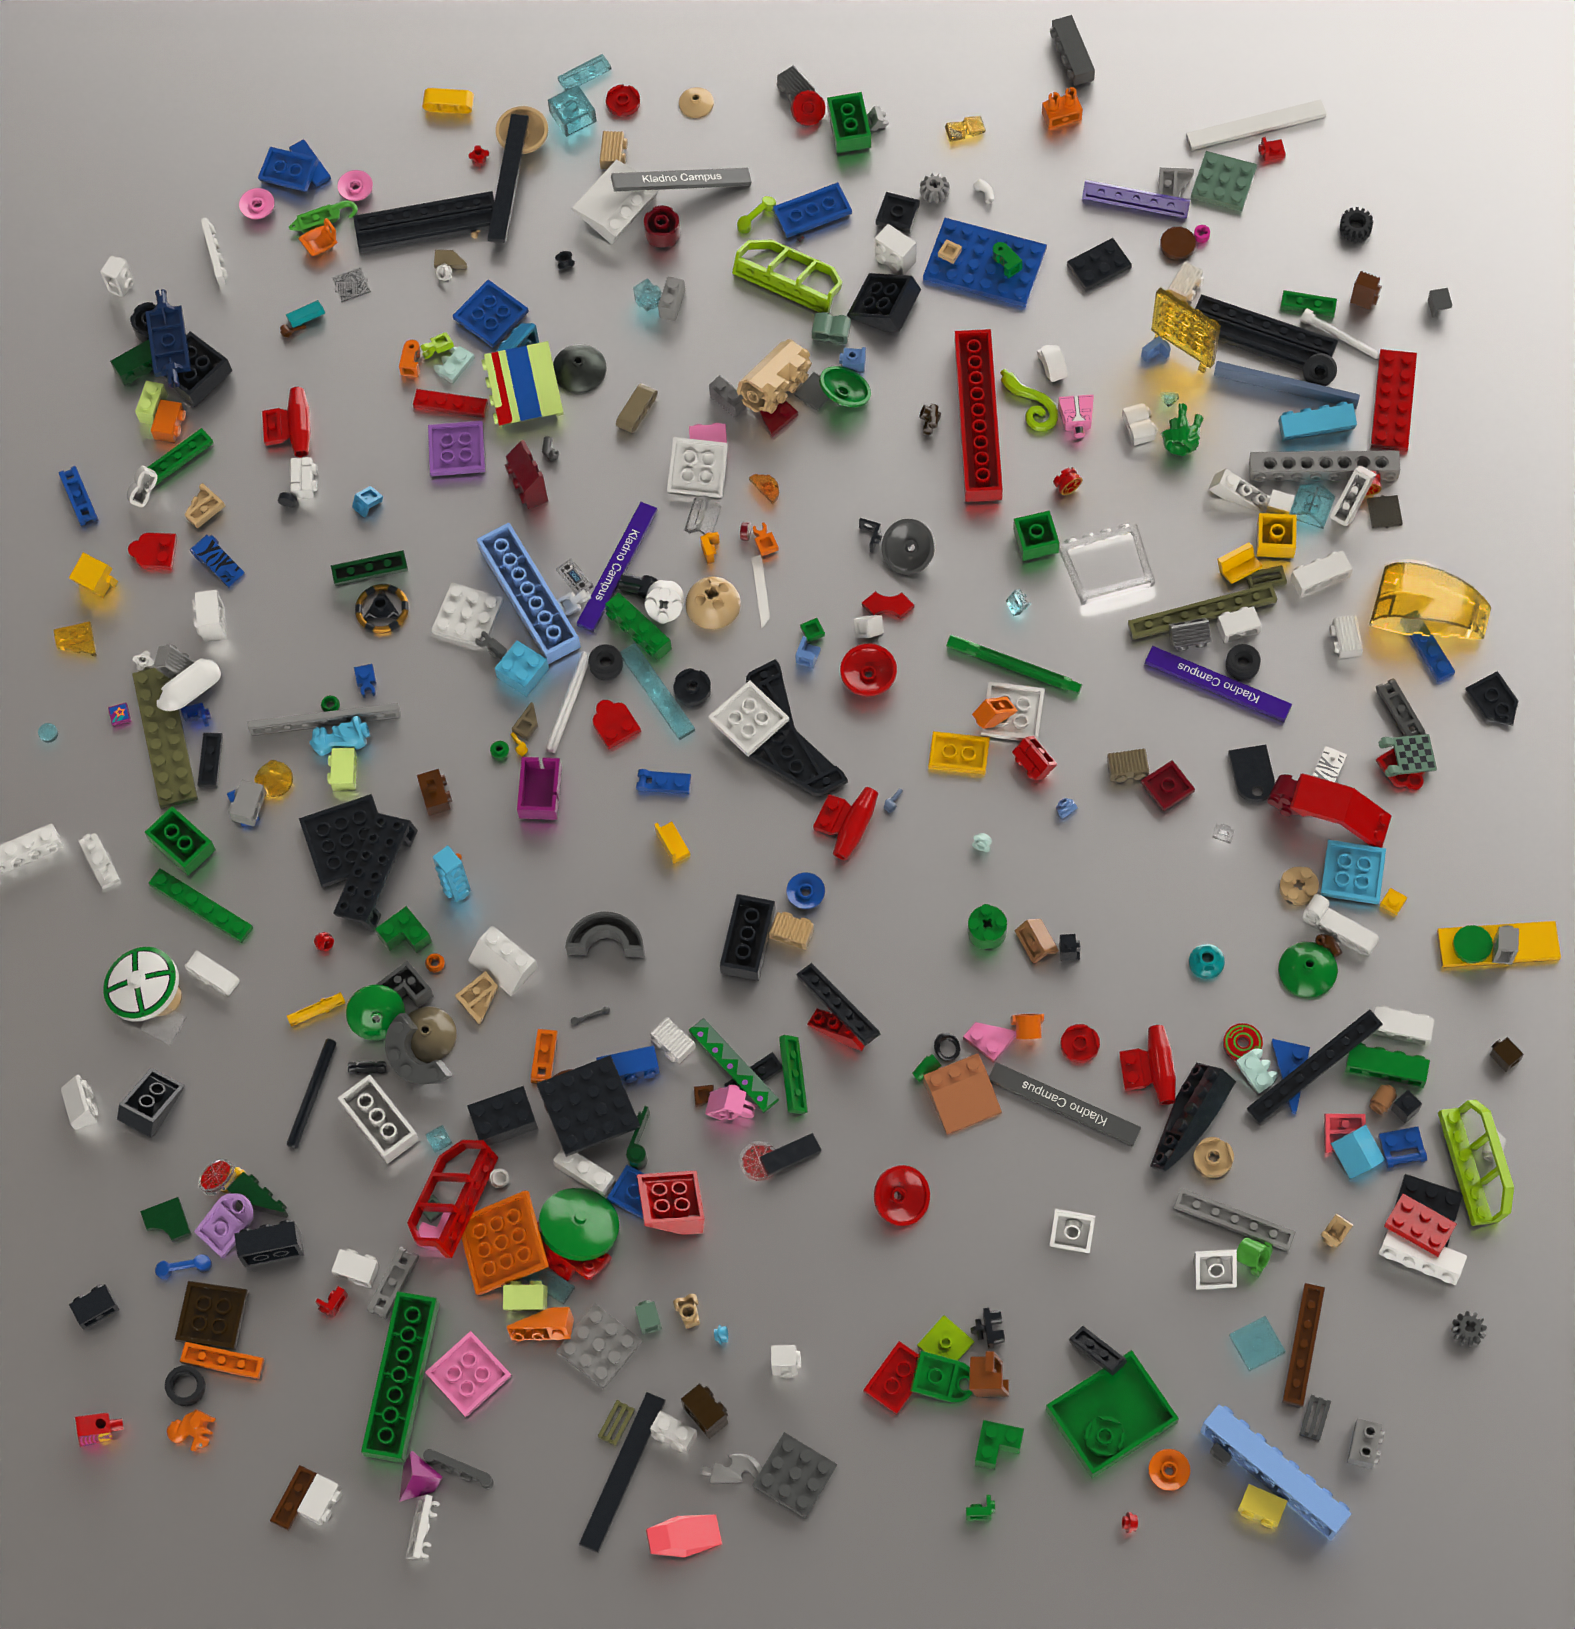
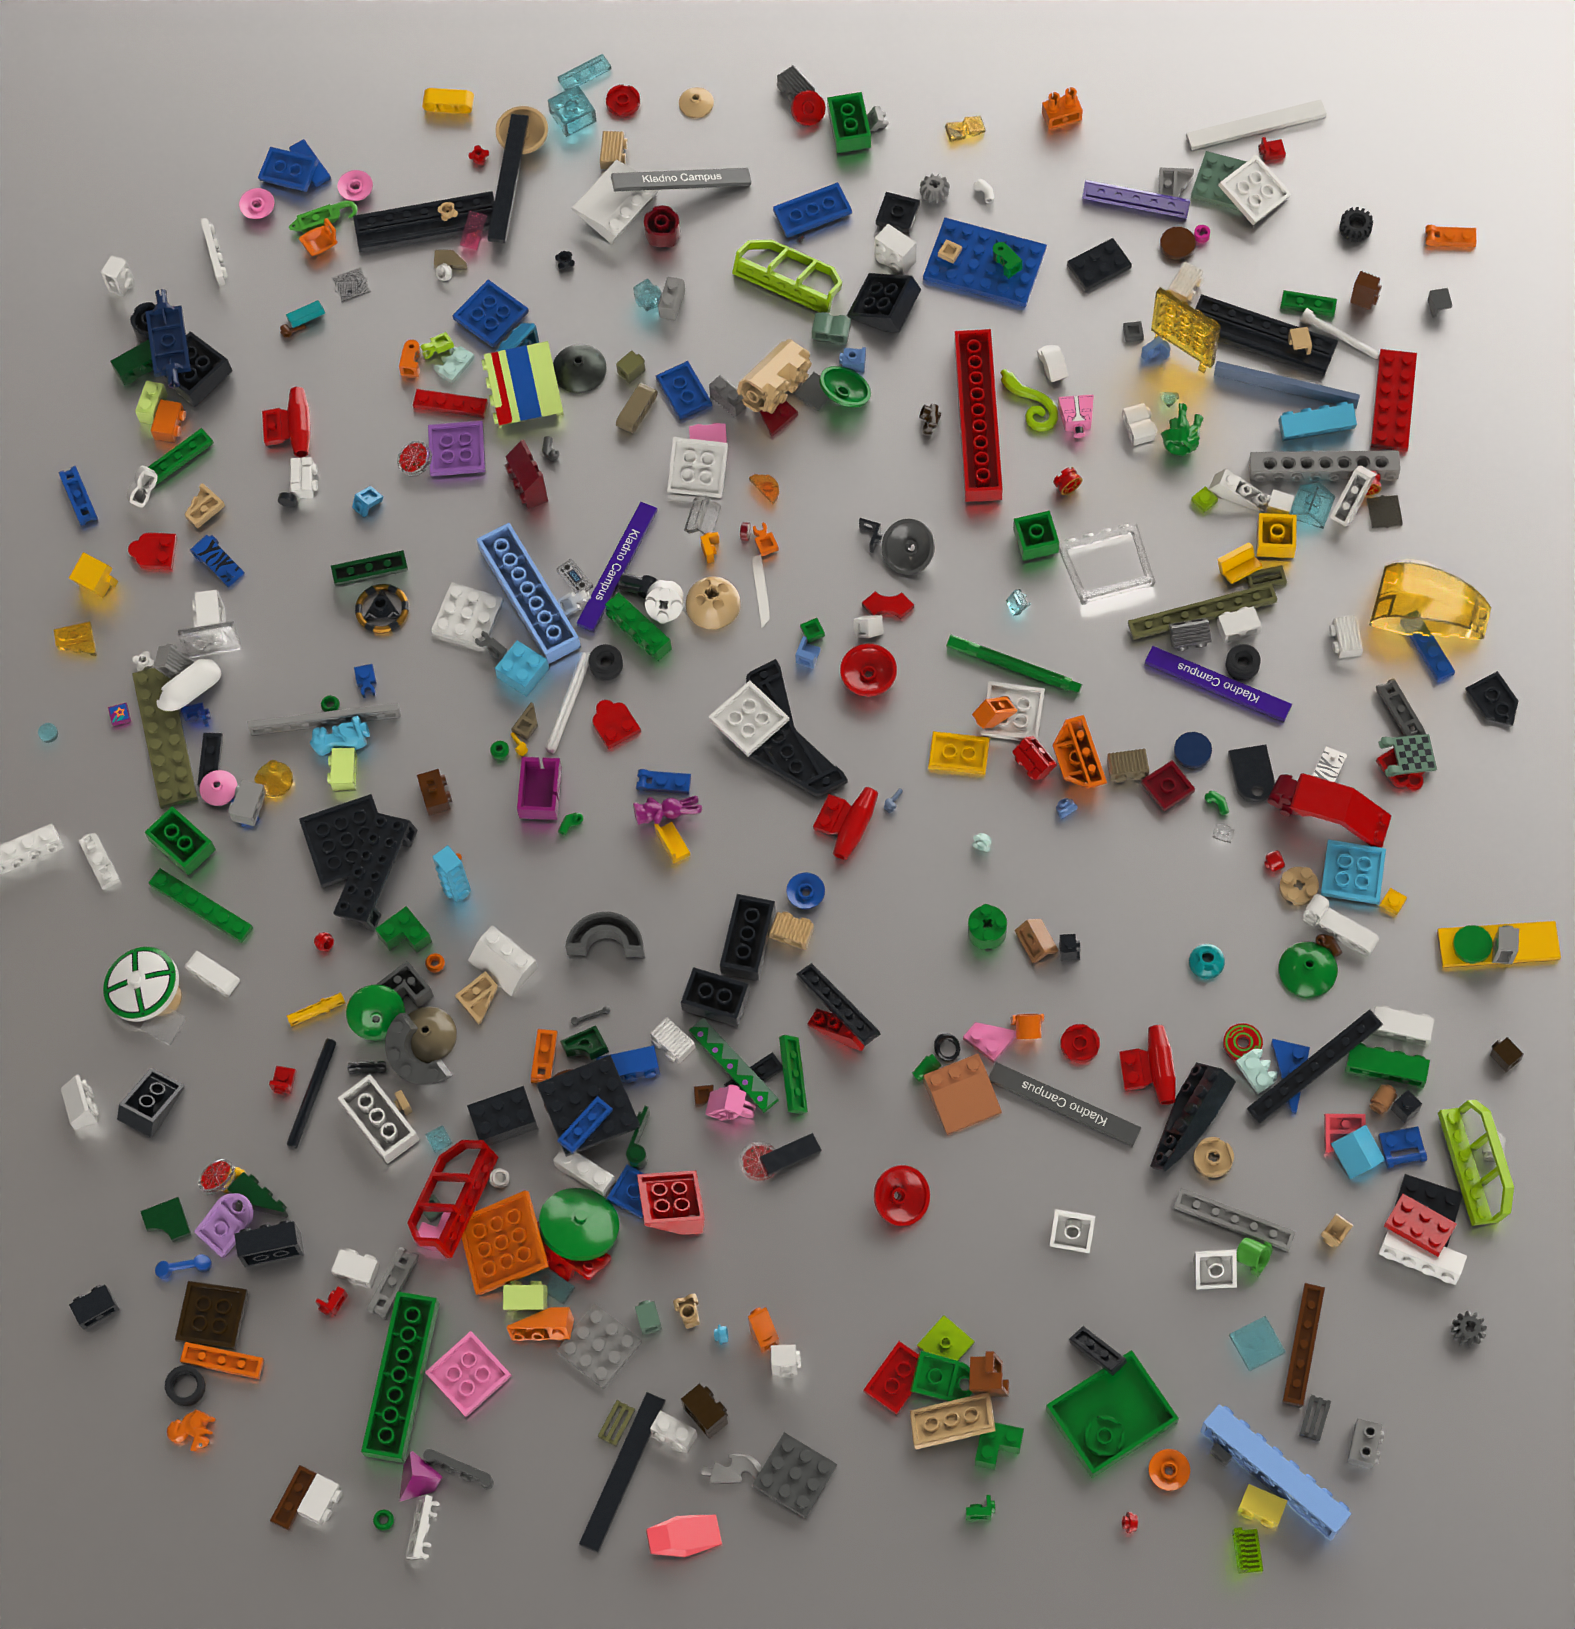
(89, 1428): red torso -> none
(209, 639): none -> clear tile
(218, 795): none -> bright pink dish
(283, 1080): none -> red bracket
(379, 1515): none -> green plate
(402, 1103): none -> tan plate
(414, 458): none -> tile
(447, 206): none -> tan plate
(473, 230): none -> clear pink plate
(569, 821): none -> green arm
(585, 1043): none -> dark green tile
(585, 1125): none -> blue tile
(631, 366): none -> olive brick
(657, 691): clear light blue tile -> none
(670, 808): none -> magenta animal
(684, 390): none -> blue tile
(694, 677): black plate -> none
(715, 997): none -> black brick
(744, 222): lime bar -> none
(762, 1329): none -> orange slope
(952, 1420): none -> tan tile
(990, 1318): black hips -> none
(1072, 50): dark grey brick -> none
(1077, 754): none -> orange wedge
(1133, 331): none -> dark grey tile
(1192, 750): none -> dark blue tile
(1204, 499): none -> lime plate
(1220, 800): none -> green arm
(1247, 1550): none -> clear neon green panel
(1254, 189): none -> white plate
(1274, 861): none -> red piece
(1300, 339): none -> tan panel
(1321, 573): white brick -> none
(1325, 361): black tyre -> none
(1450, 236): none -> orange plate

